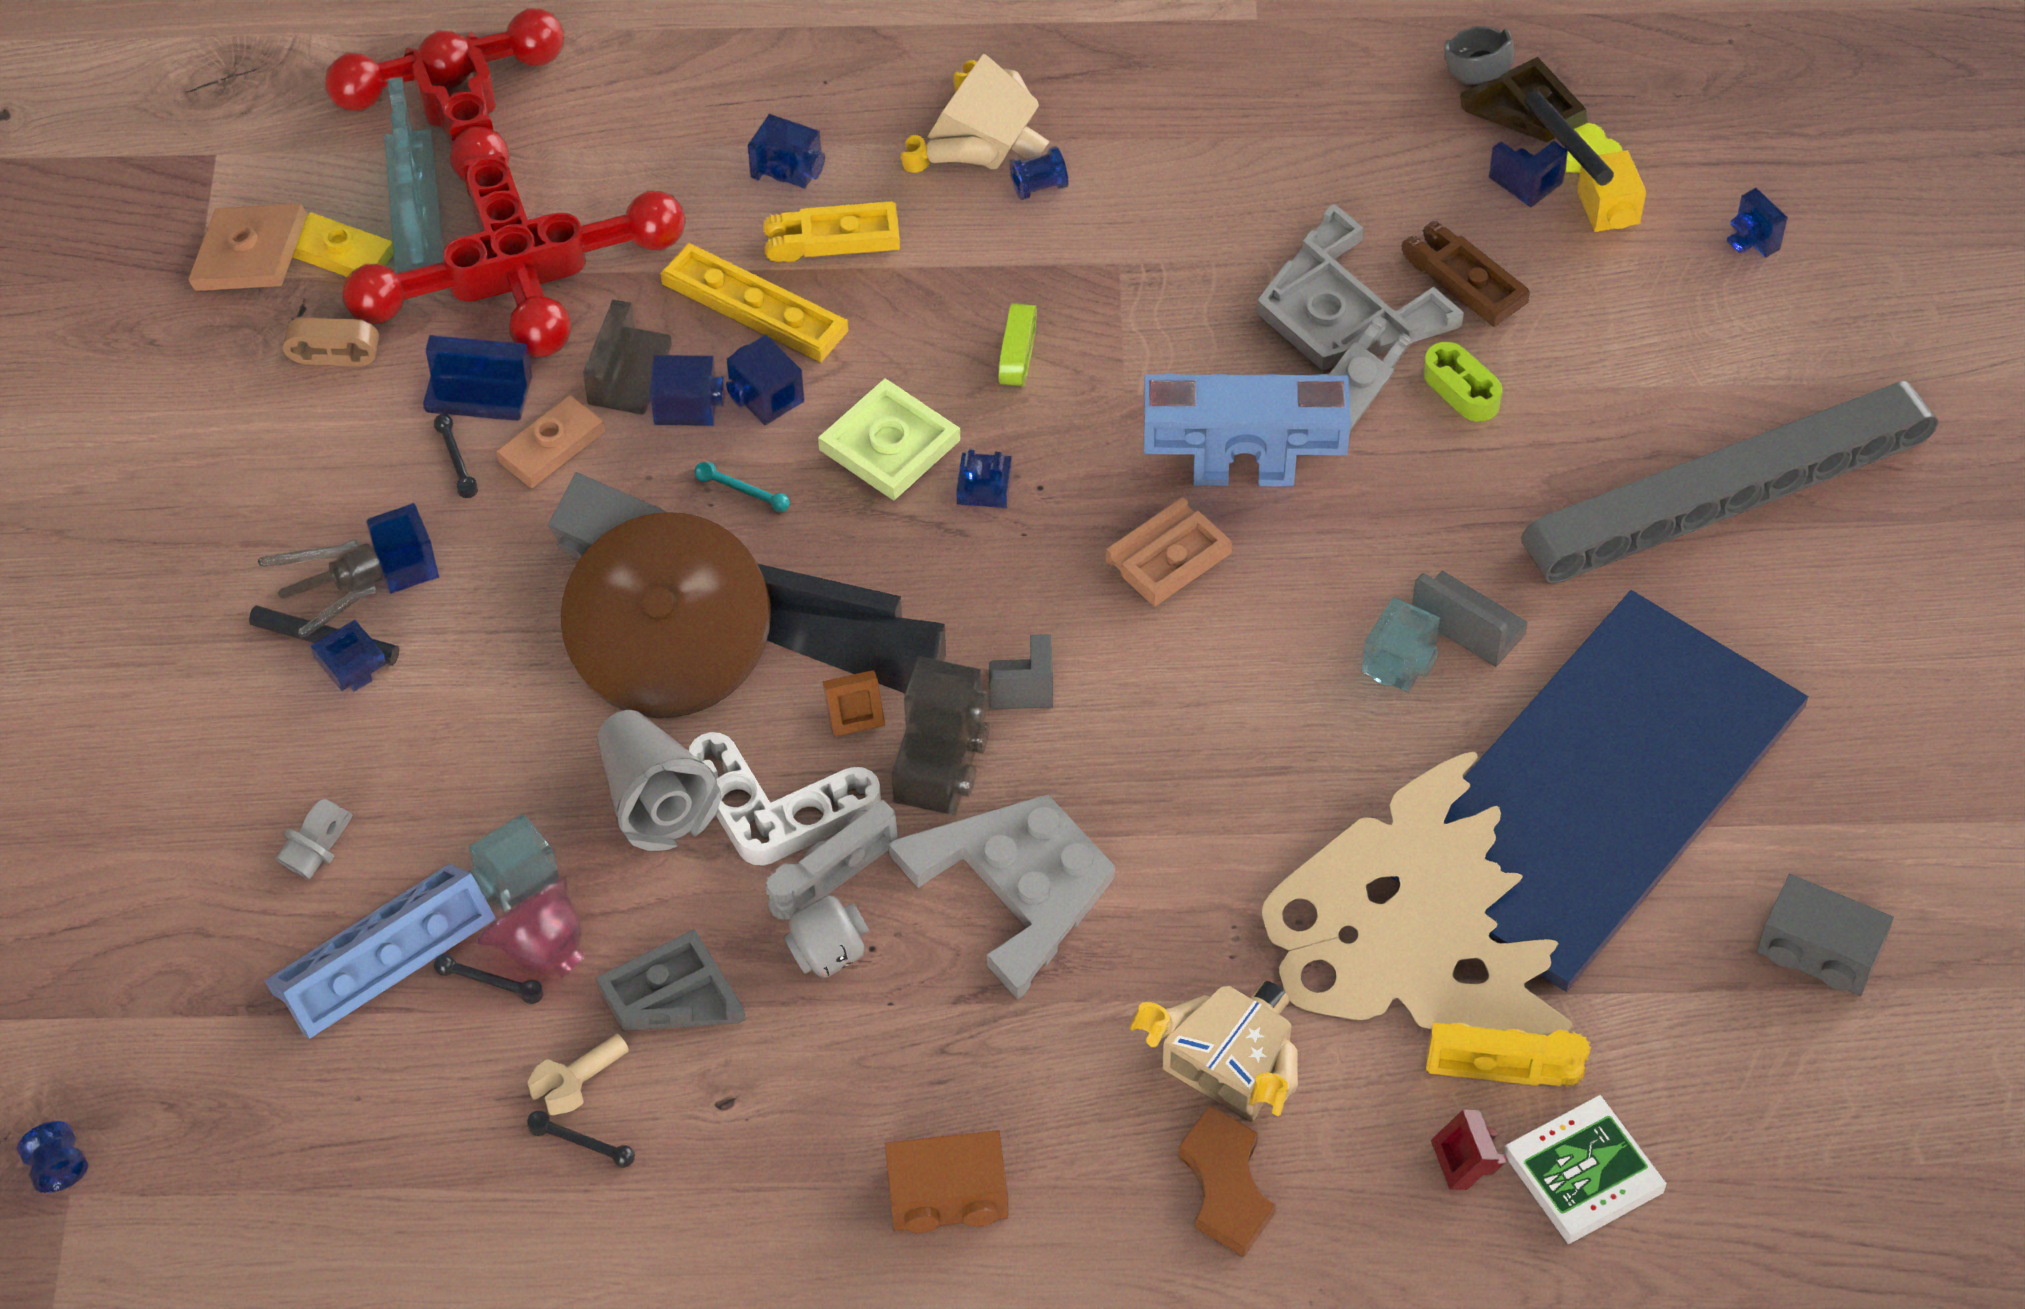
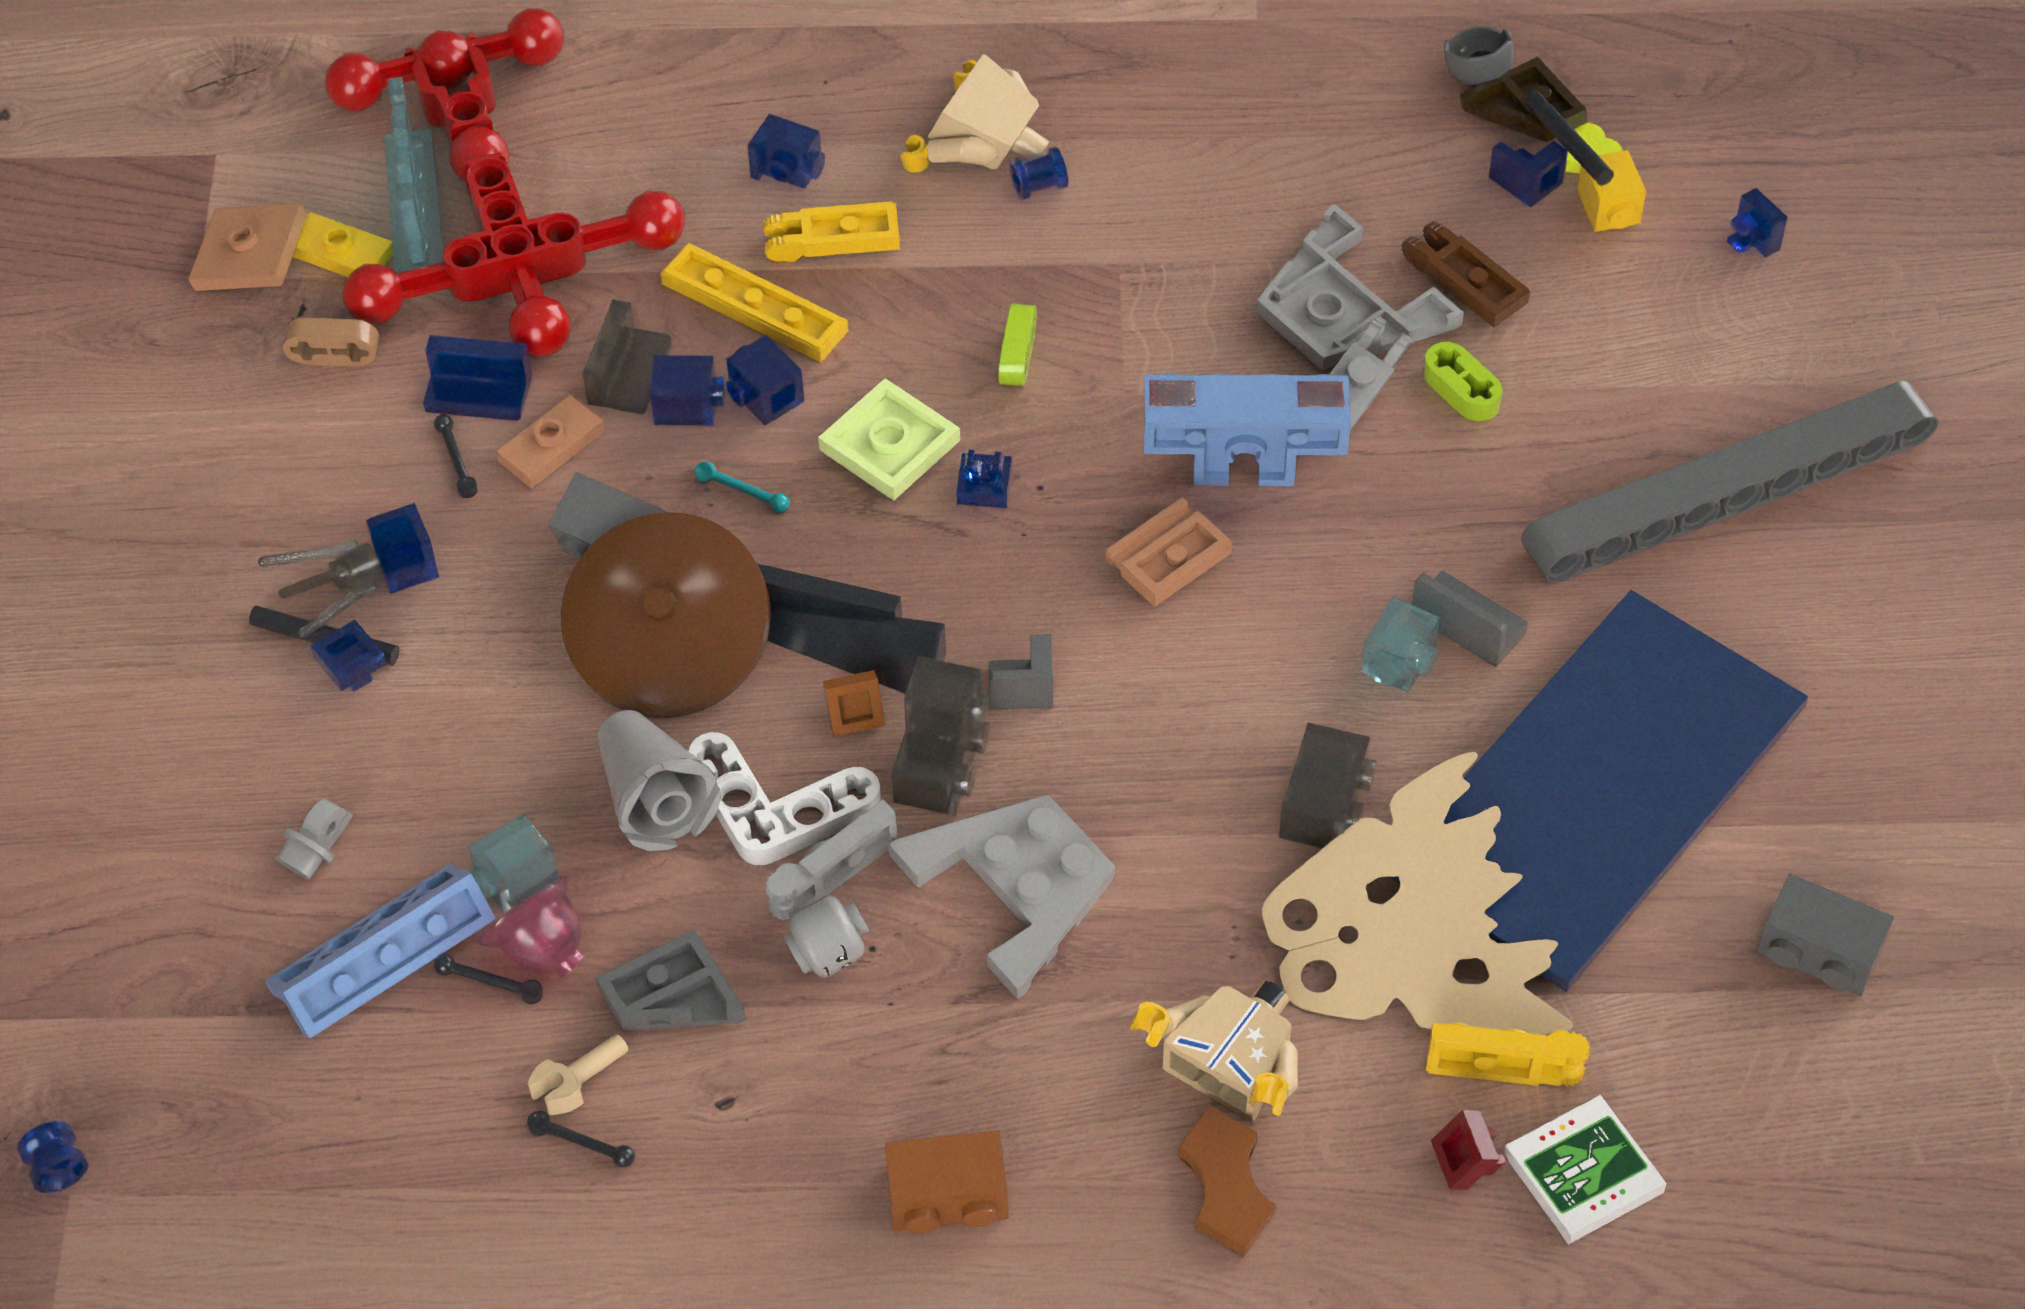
(1326, 786): none -> clear smoke brick

